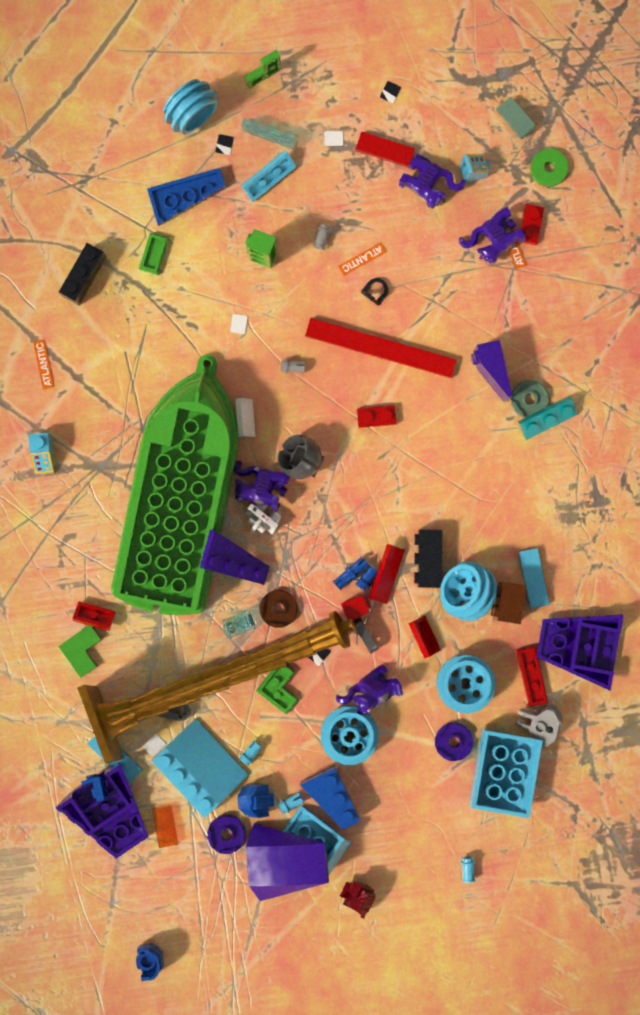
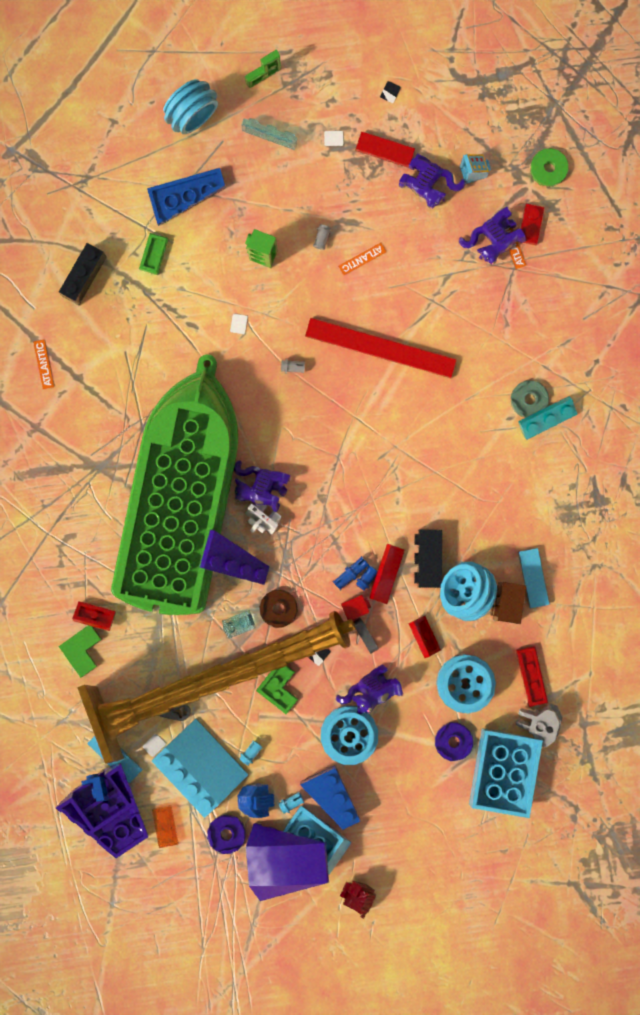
(42, 453): medium azure slope -> none
(149, 960): blue hair -> none
(224, 144): black sticker -> none
(245, 417): white tile -> none
(268, 176): medium azure plate -> none
(300, 457): dark grey piece -> none
(369, 296): black piece -> none
(376, 416): red plate -> none
(468, 869): medium azure pin -> none
(491, 365): dark purple slope -> none
(516, 118): sand green slope -> none
(582, 646): dark purple wedge -> none

